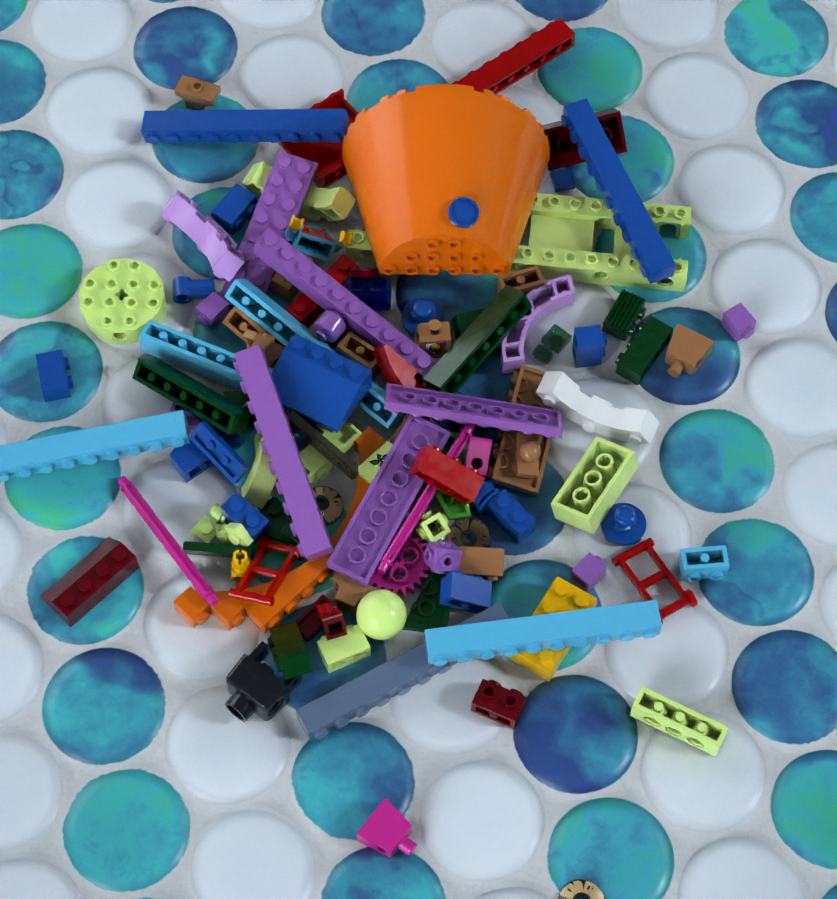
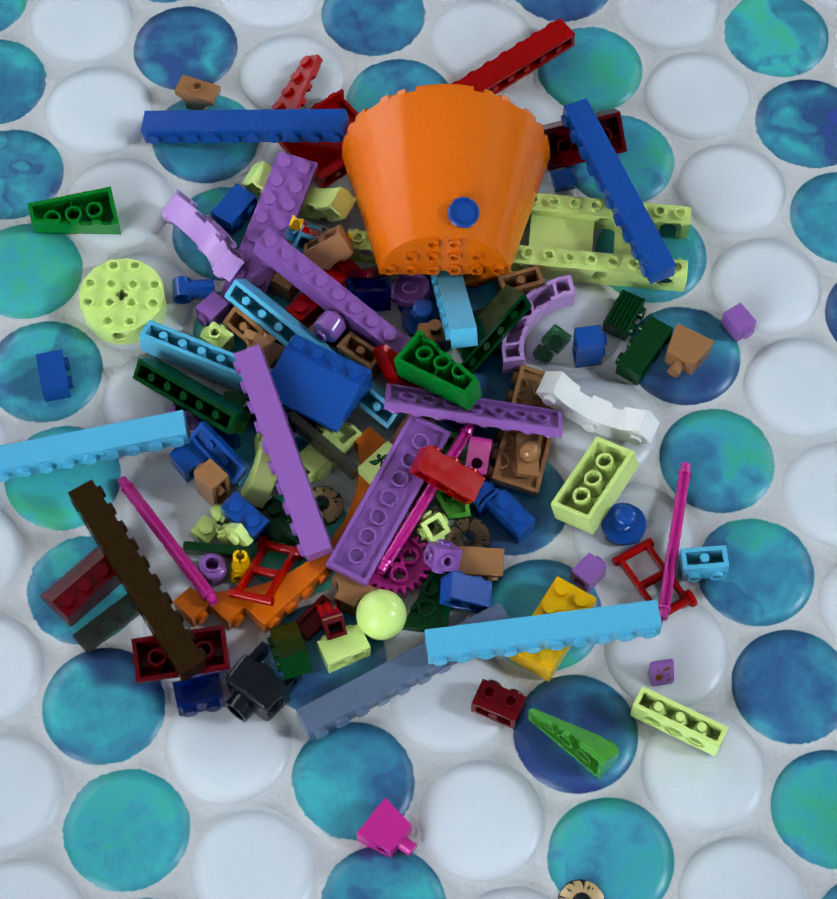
(76, 213): none -> green wedge
(106, 624): none -> clear smoke tile
(138, 581): none -> dark brown brick
(153, 665): none -> dark red slope
(199, 695): none -> clear blue brick
(212, 482): none -> medium nougat brick
(213, 568): none -> medium lavender head
(218, 336): none -> yellowish green brick
(294, 93): none -> red wing
(329, 248): none -> medium nougat brick
(409, 289): none -> medium lavender tile
(437, 372): none -> green wedge
(454, 309): none -> medium azure brick
(478, 280): none -> orange piece
(585, 746): none -> bright green wedge
(661, 672): none -> medium lavender slope
(674, 540): none -> dark pink piece

